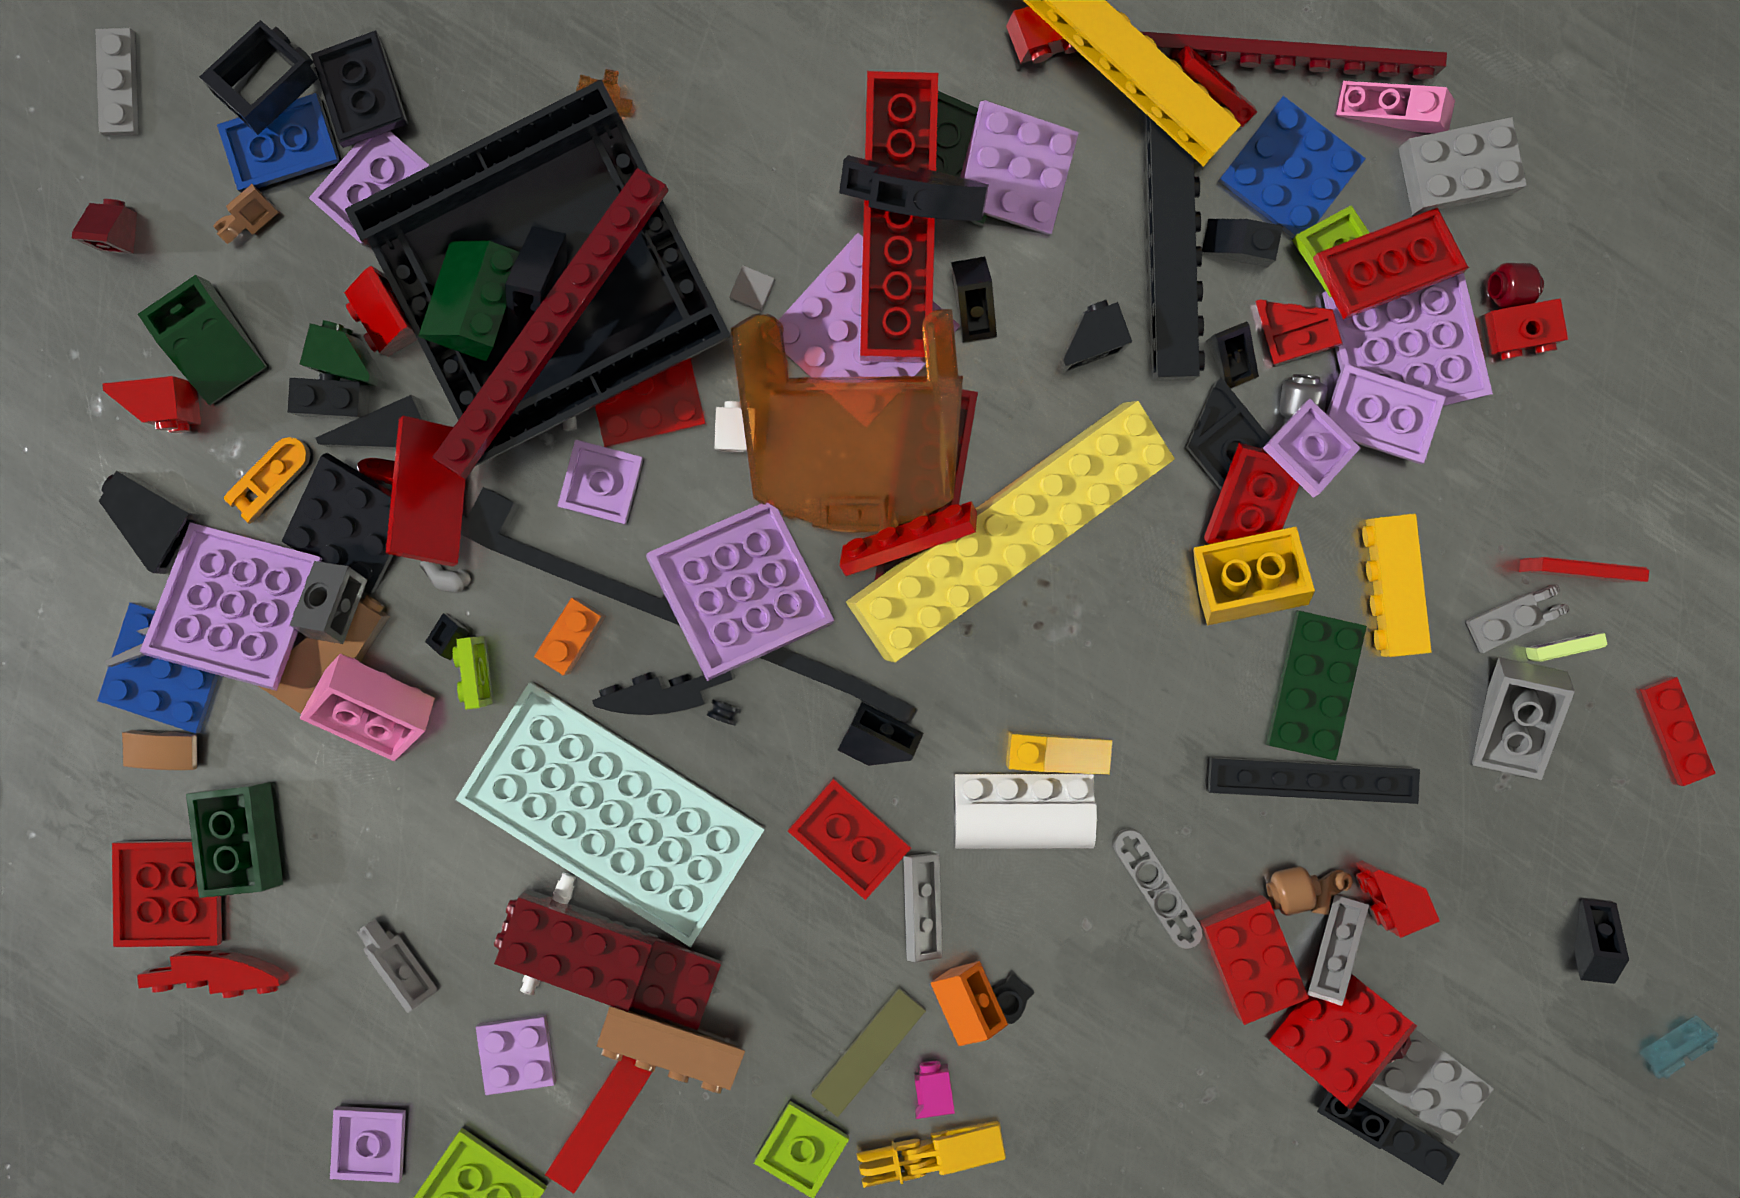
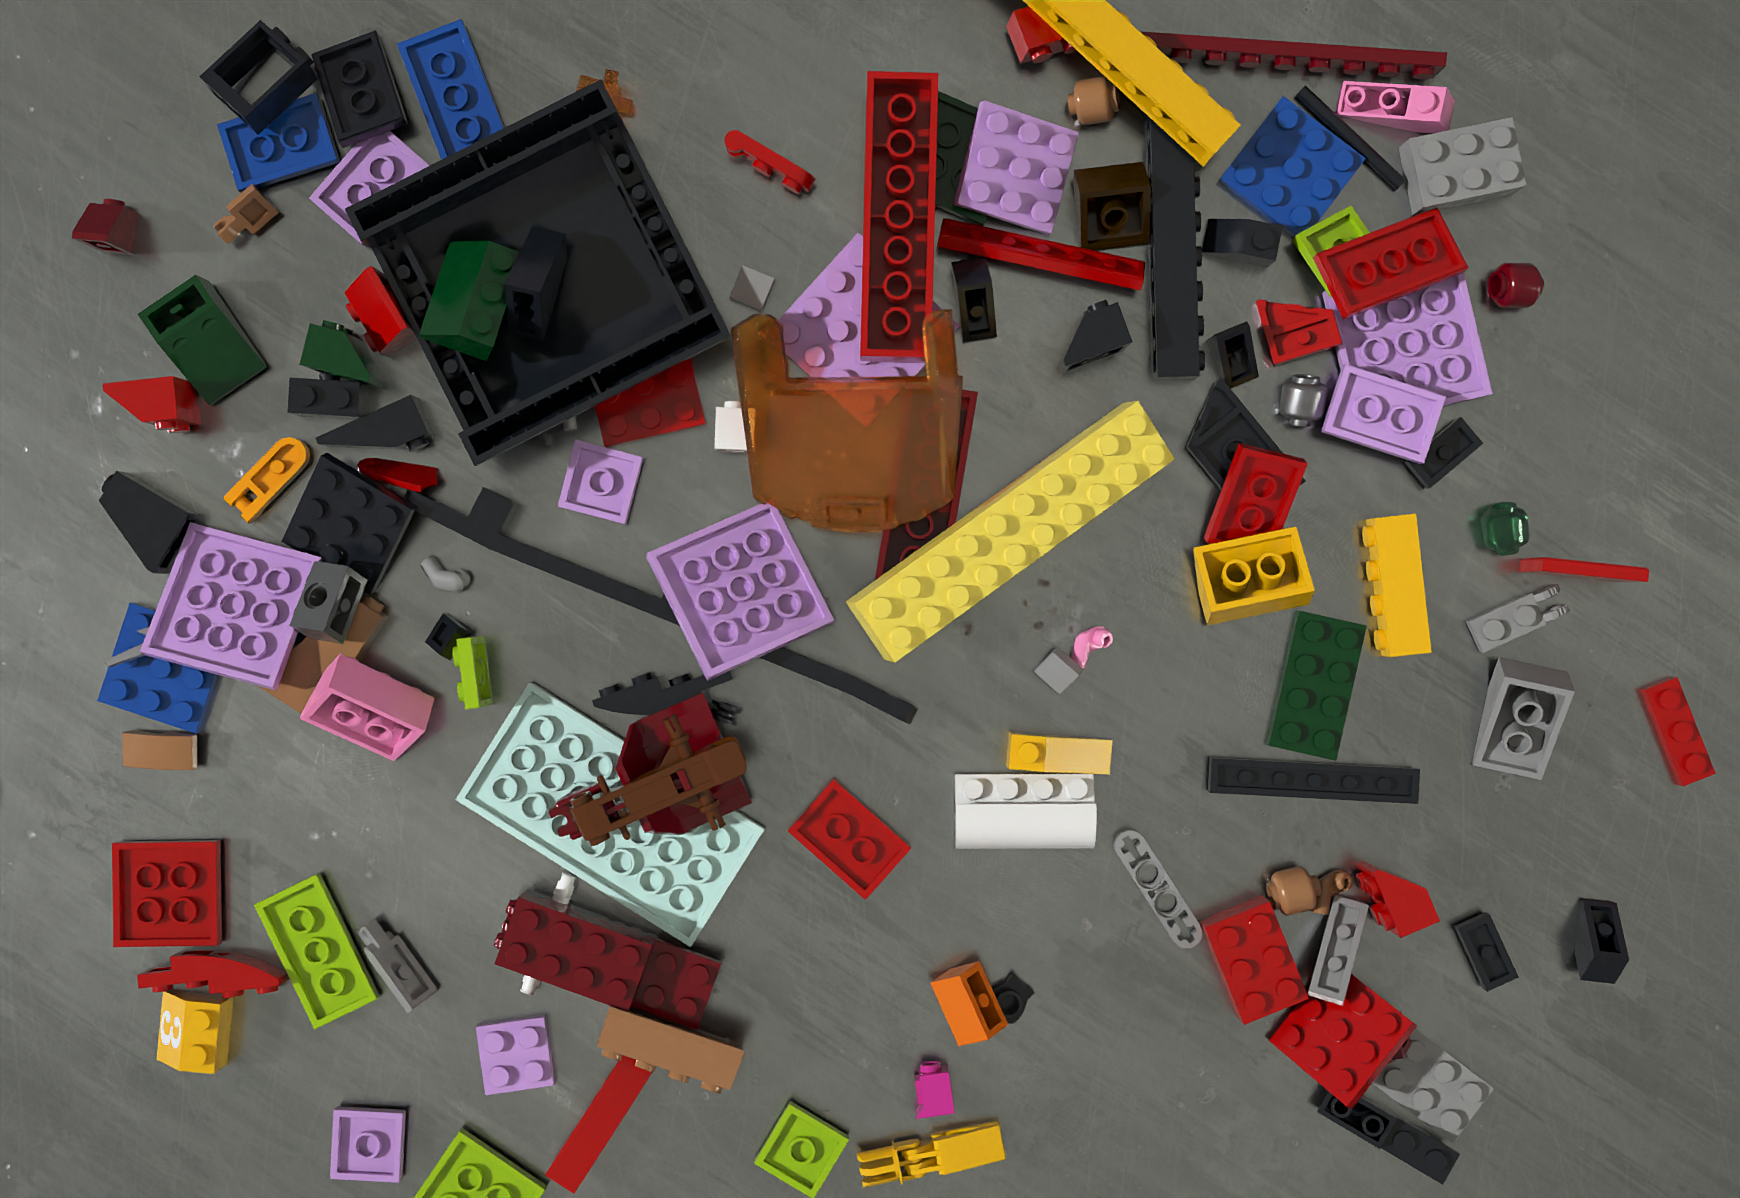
(116, 81): light grey plate -> none
(194, 1031): none -> yellow slope
(234, 840): dark green slope -> none
(317, 951): none -> lime plate
(424, 497): red tile -> none
(450, 87): none -> blue plate
(550, 323): dark red plate -> none
(570, 636): orange brick -> none
(672, 776): none -> piece
(768, 161): none -> red plate
(868, 1052): olive tile -> none
(879, 738): black slope -> none
(908, 538): red plate -> none
(913, 193): black slope -> none
(923, 907): light grey plate -> none
(1041, 254): none -> red tile
(1058, 670): none -> light grey tile
(1090, 641): none -> bright pink arm
(1094, 100): none -> medium nougat head
(1112, 206): none -> dark brown slope
(1216, 84): red hinge -> none
(1311, 448): lavender plate -> none
(1350, 137): none -> black bar
(1446, 452): none -> black plate
(1486, 951): none -> black plate
(1505, 528): none -> clear green head
(1524, 328): red brick -> none
(1566, 646): yellowish green tile -> none
(1687, 1040): clear light blue hinge -> none

